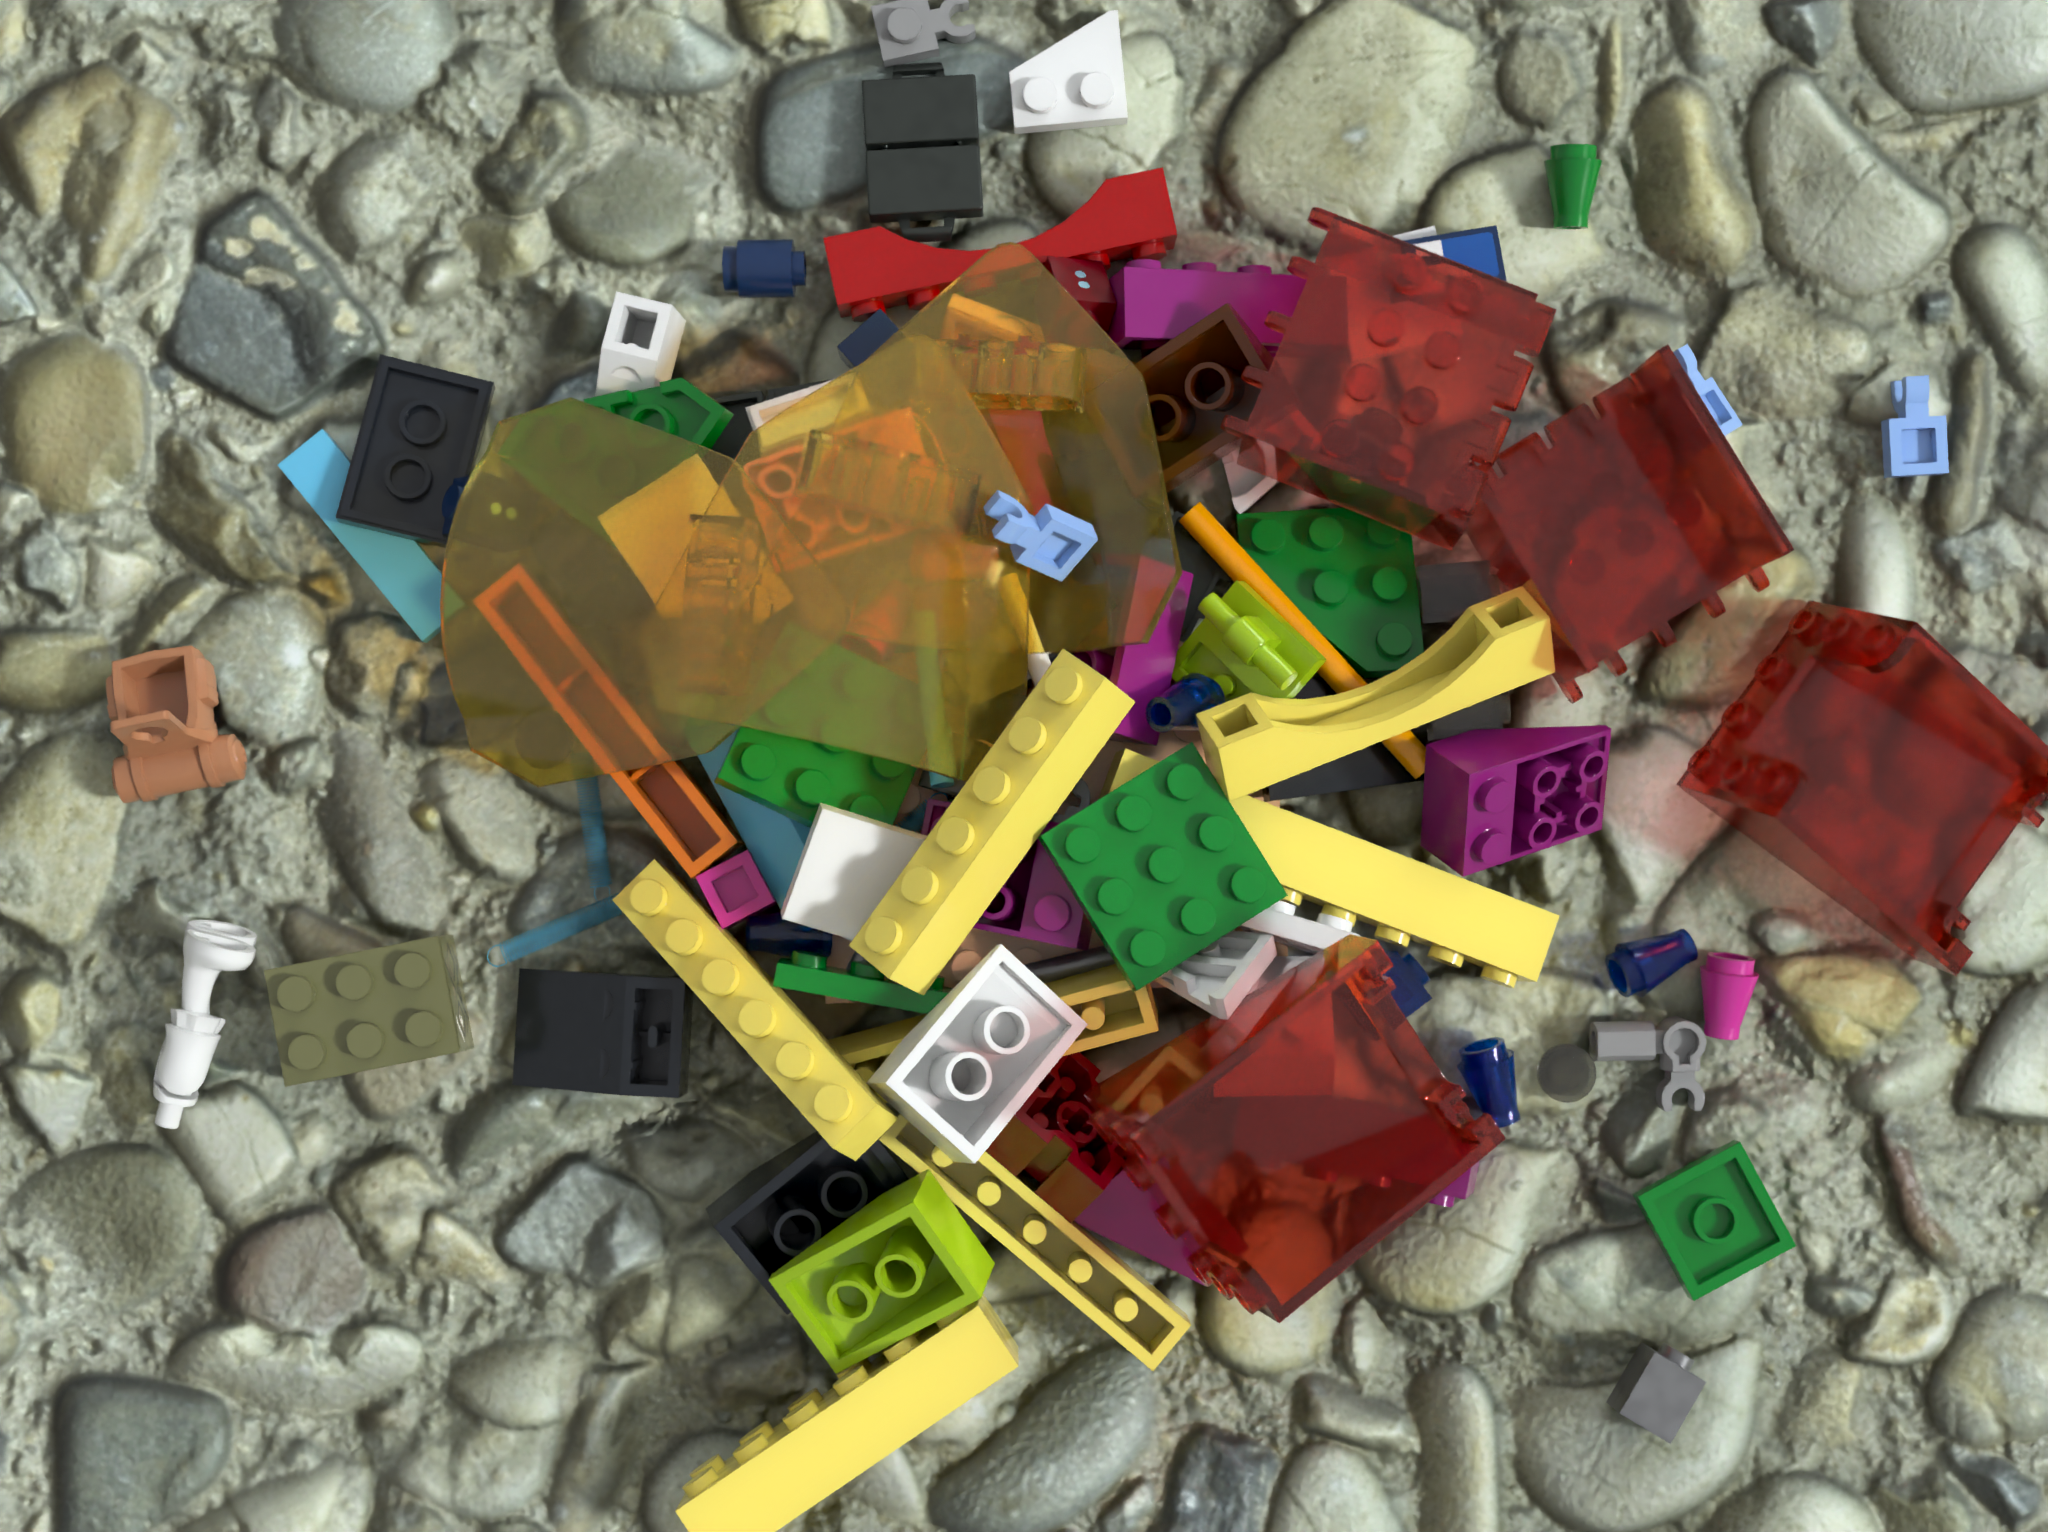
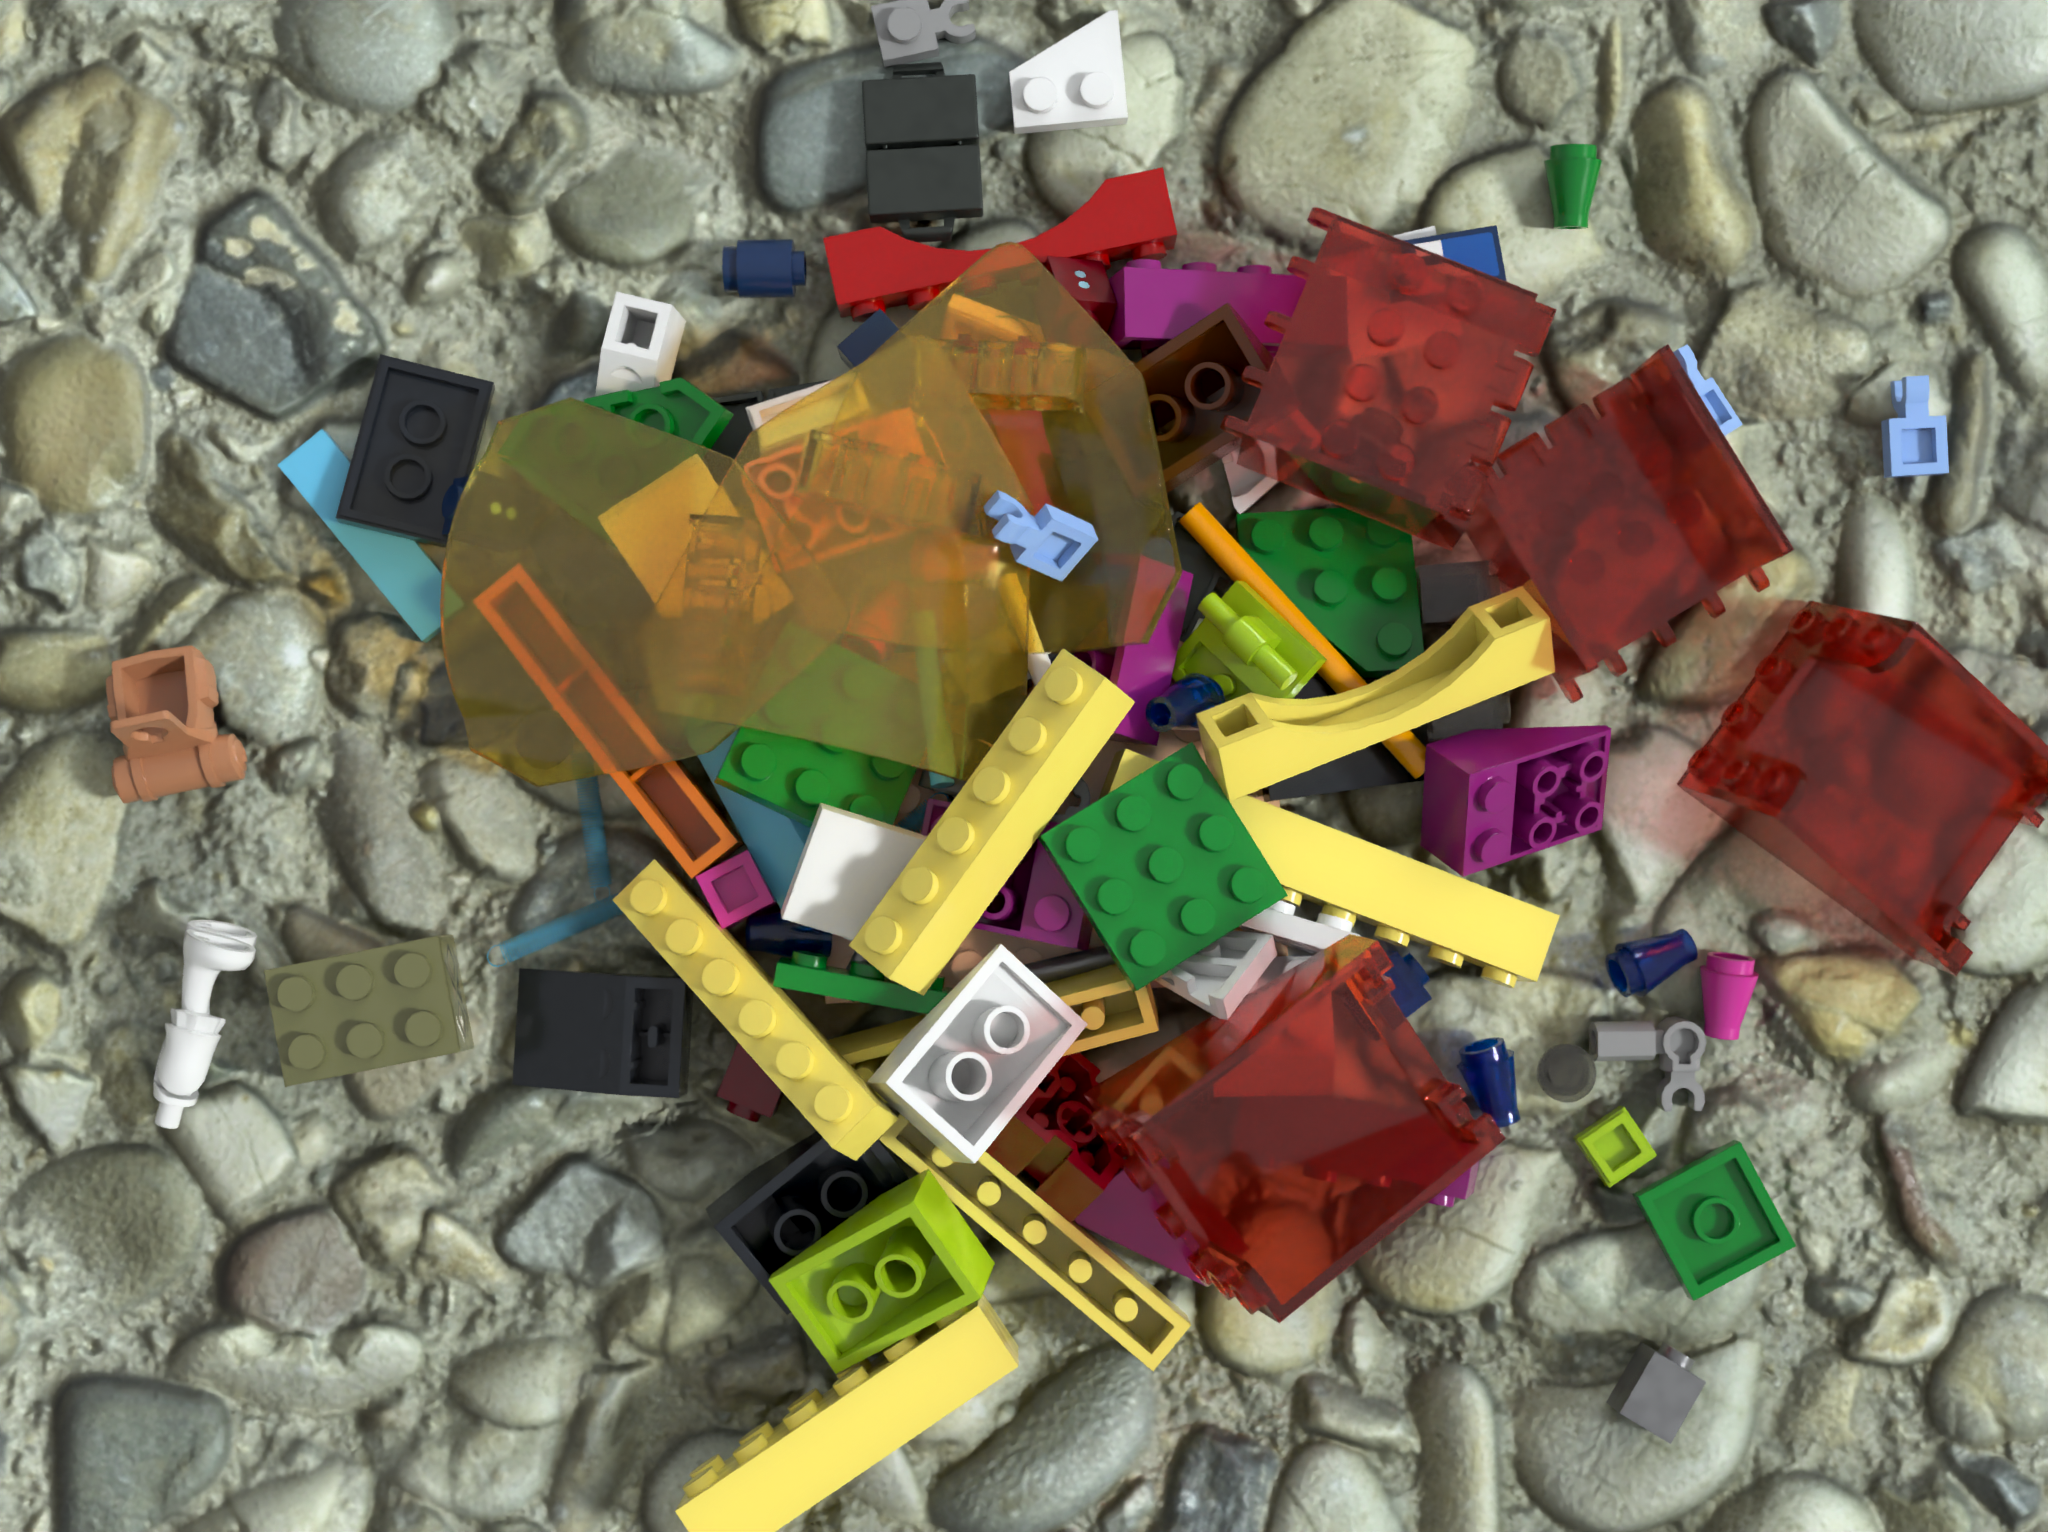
(749, 1088): none -> dark red brick
(1614, 1146): none -> lime tile

